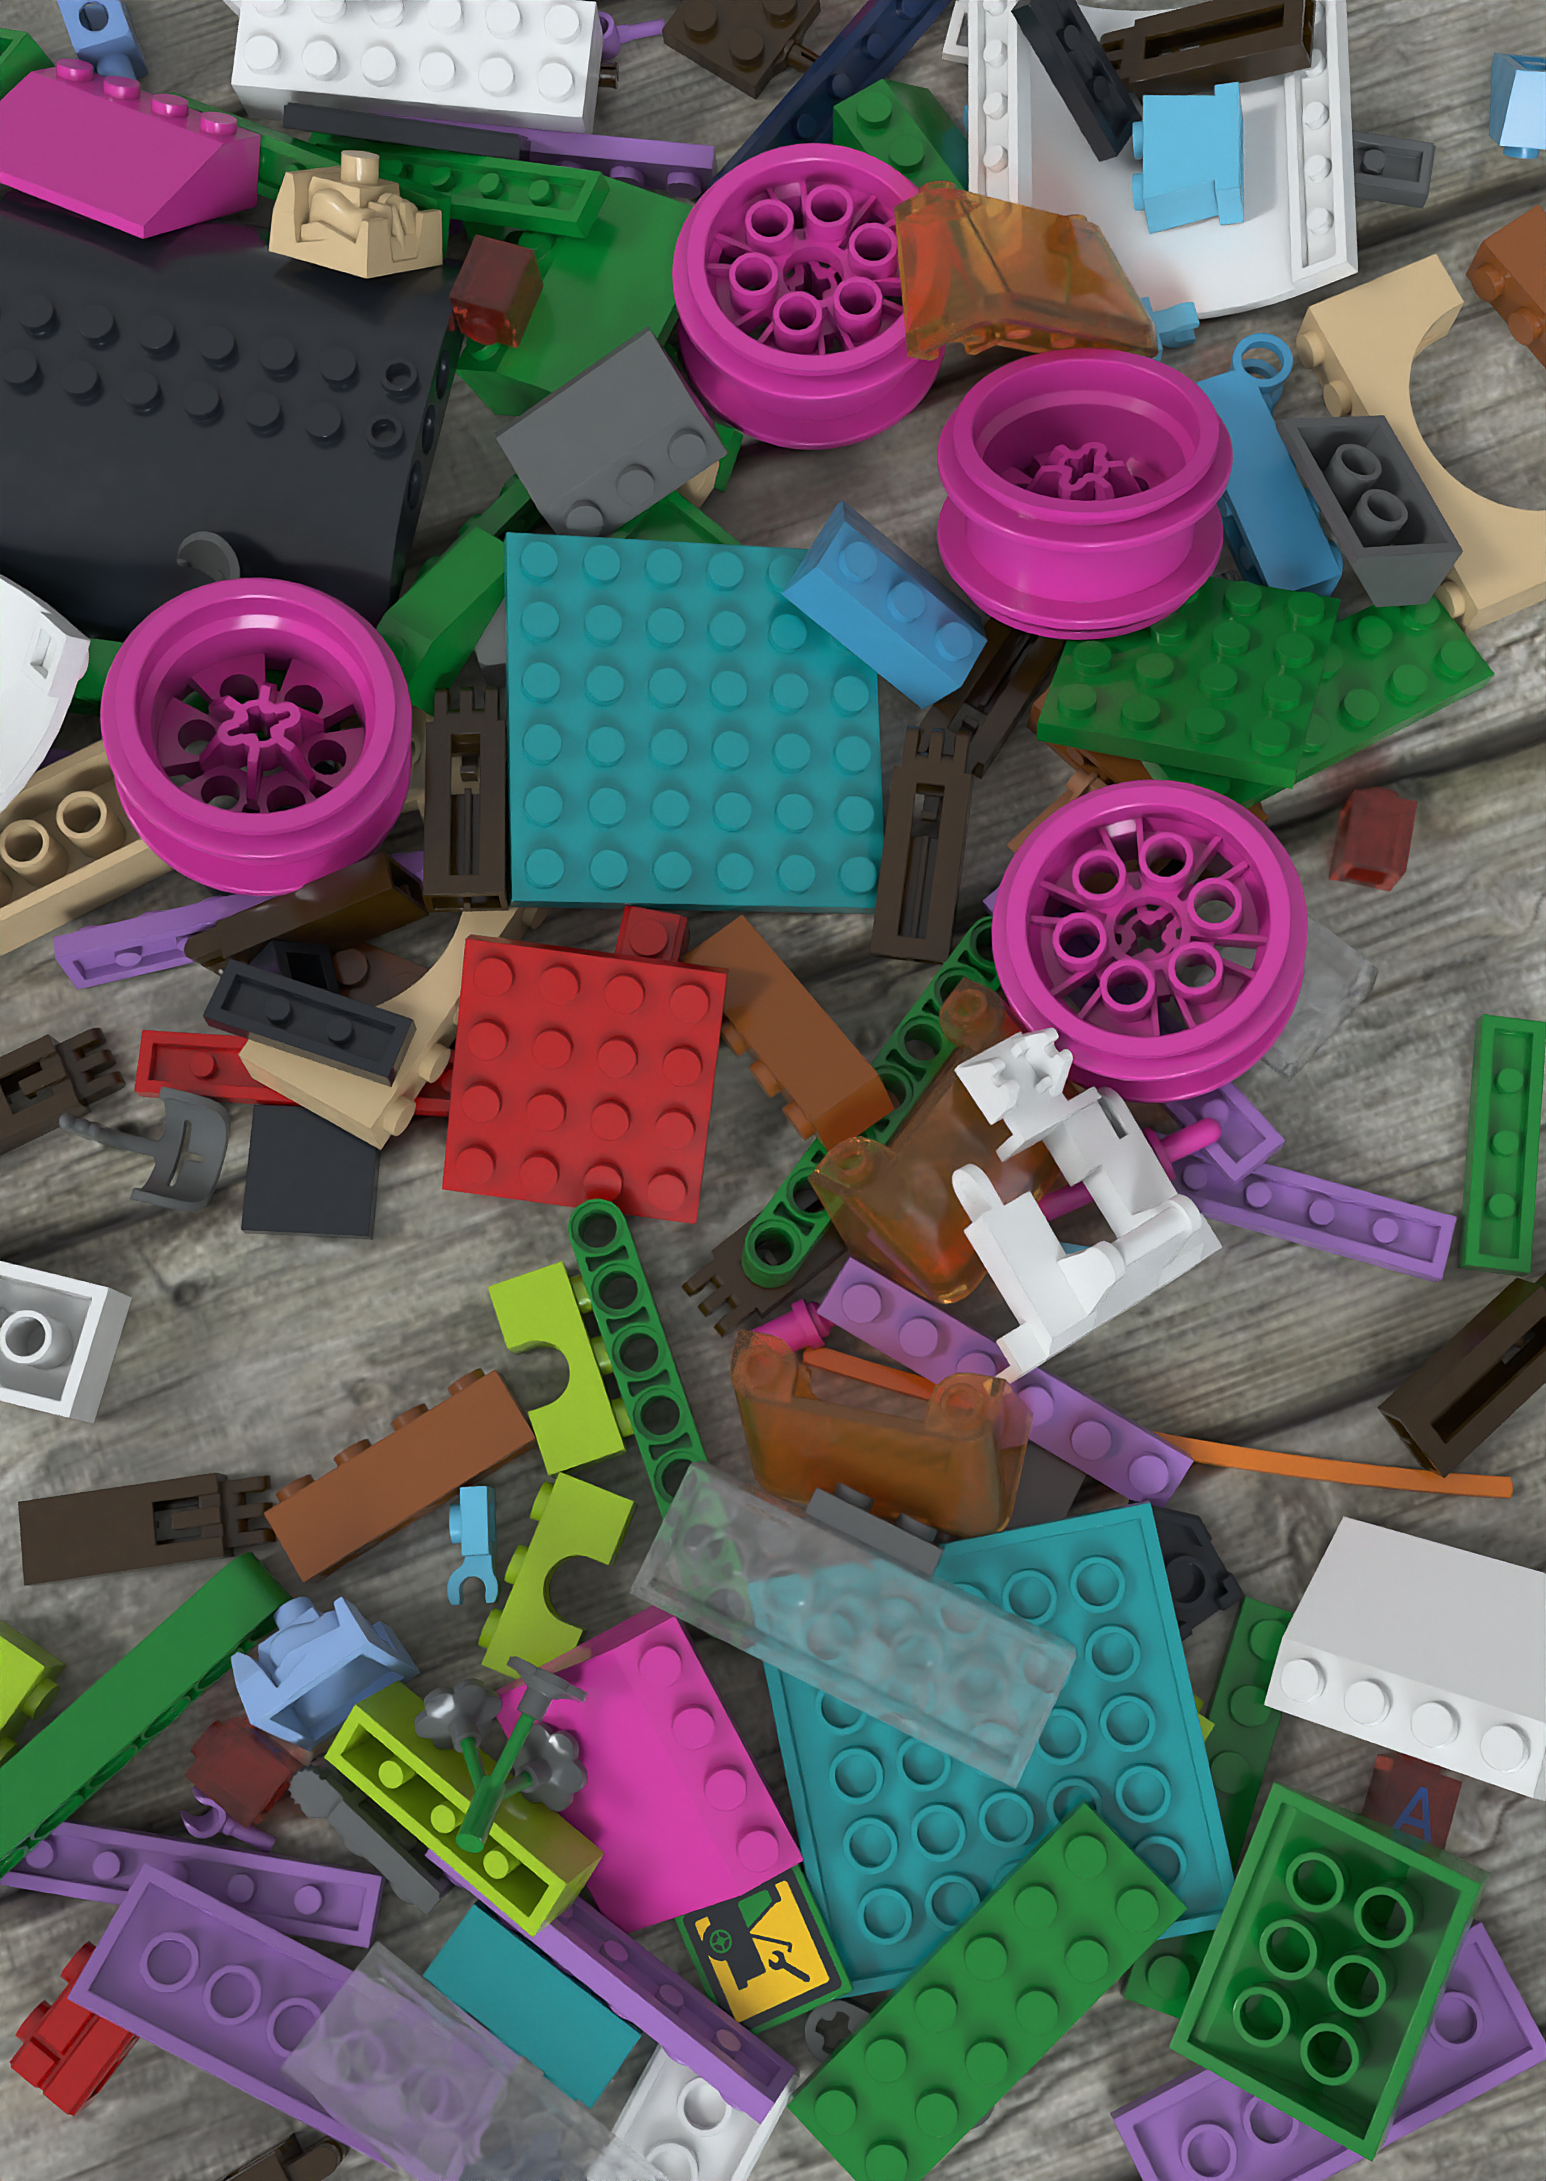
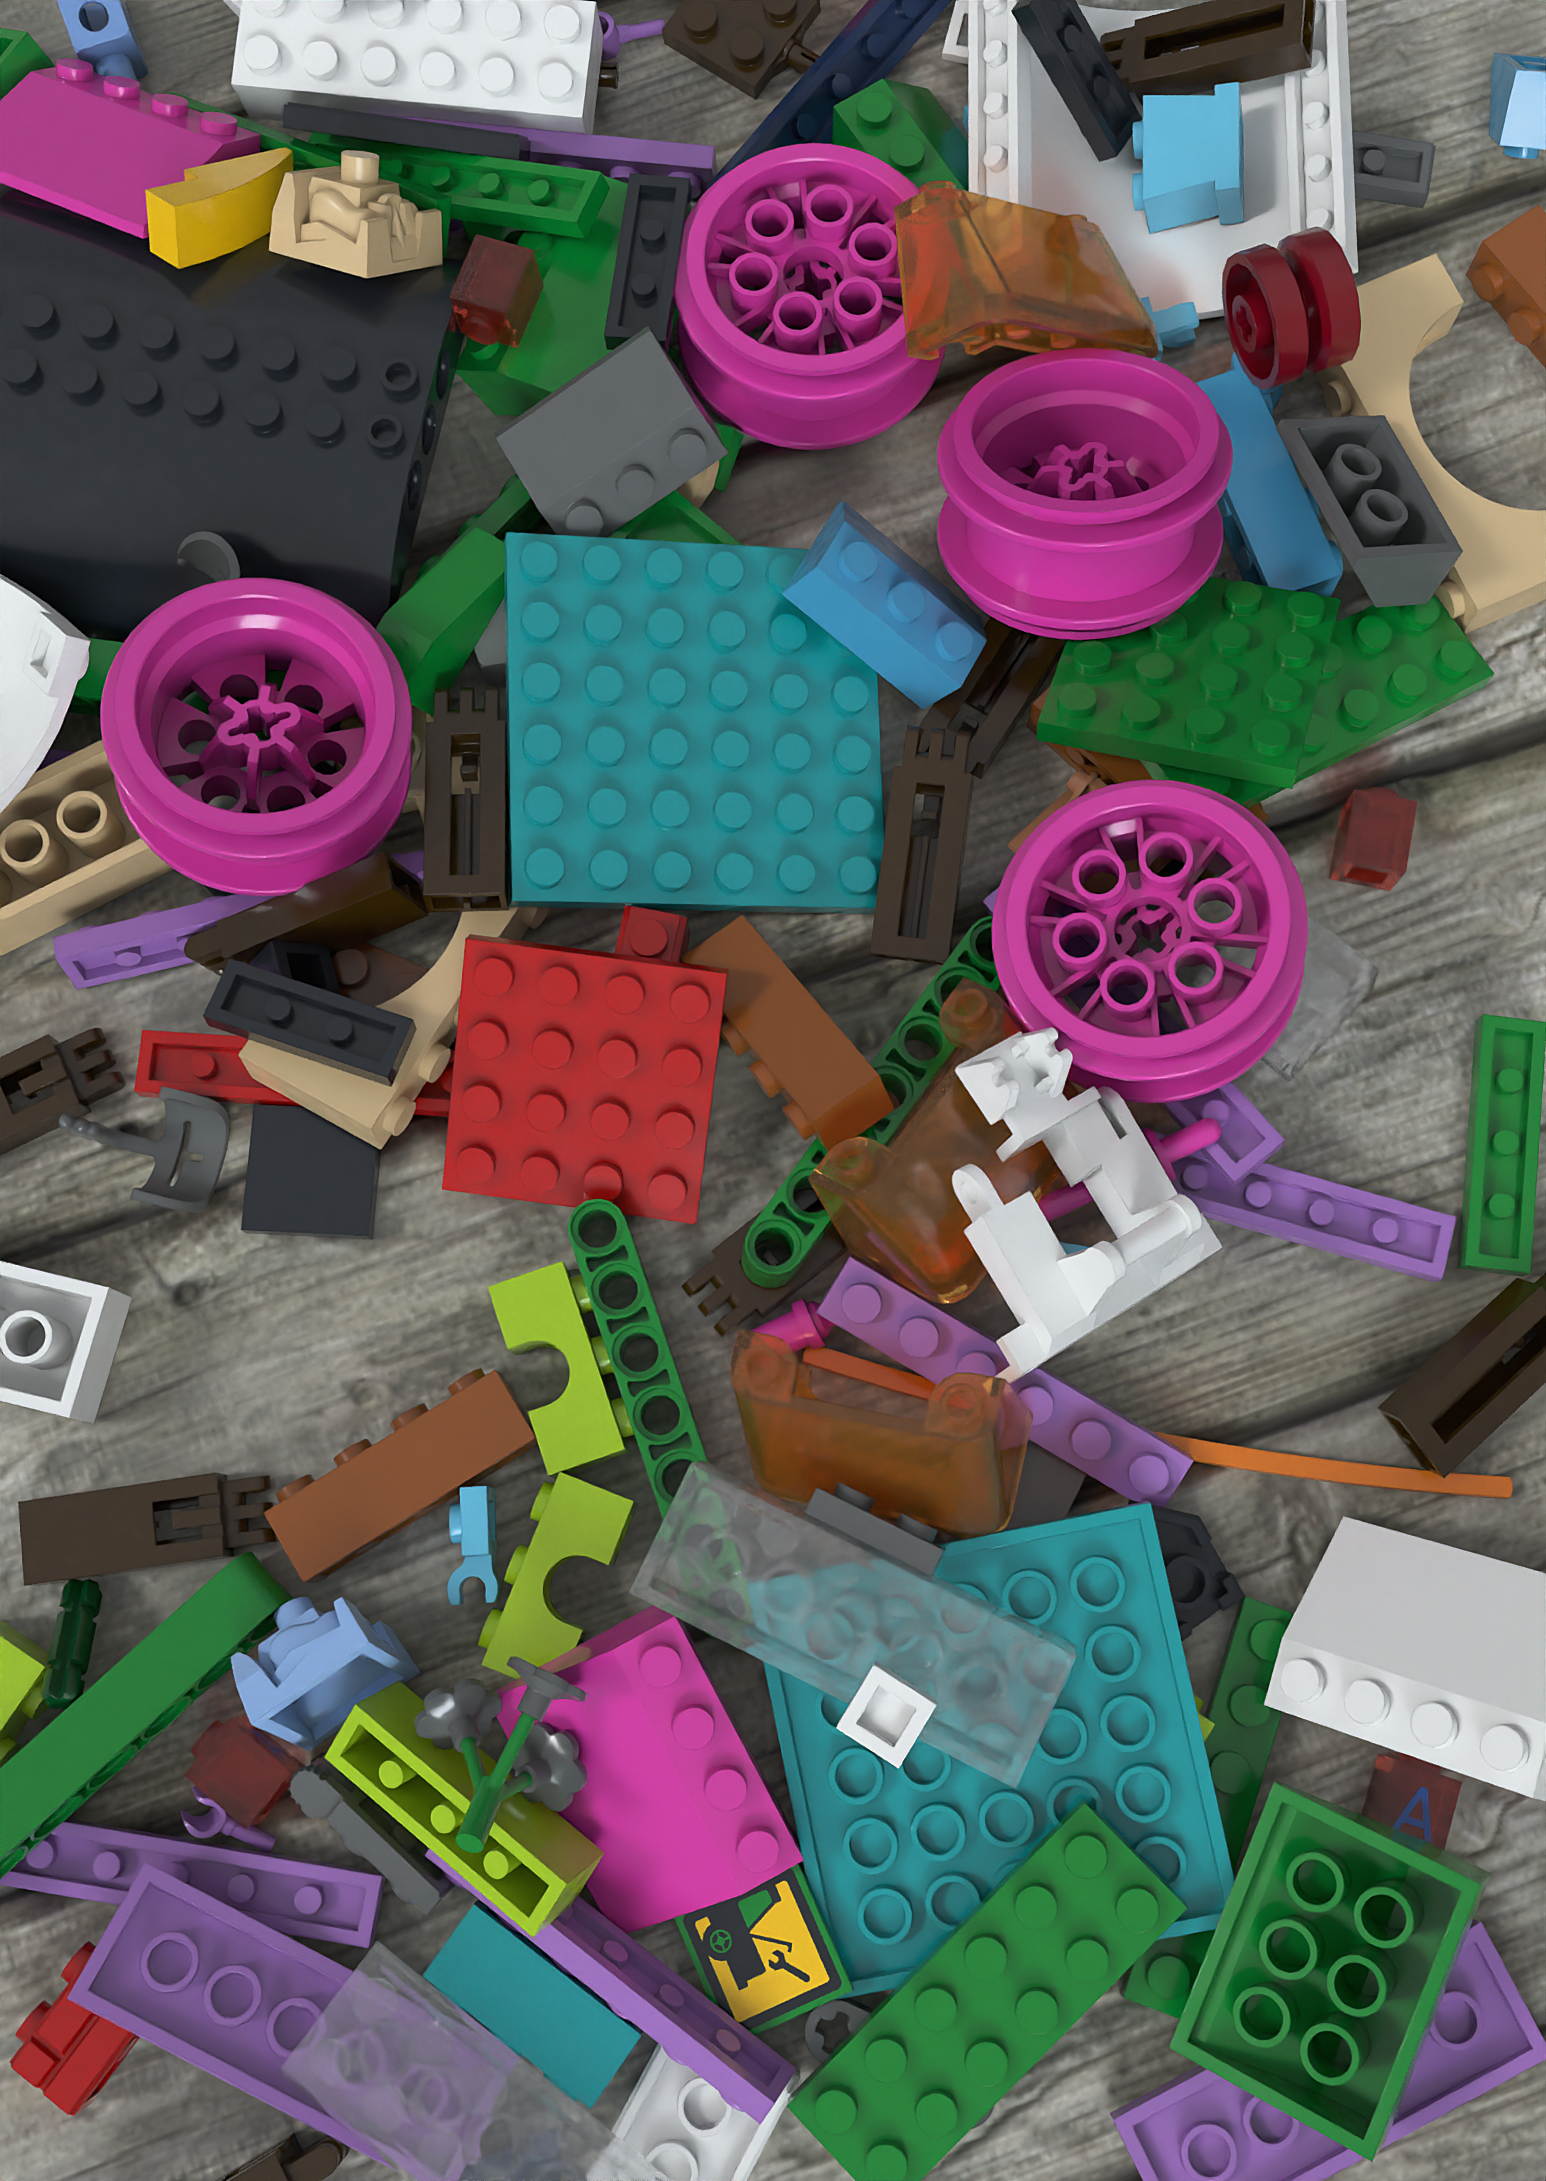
(71, 1643): none -> dark green axle
(216, 207): none -> yellow slope
(648, 258): none -> black plate
(887, 1714): none -> white plate
(1291, 307): none -> dark red wheel

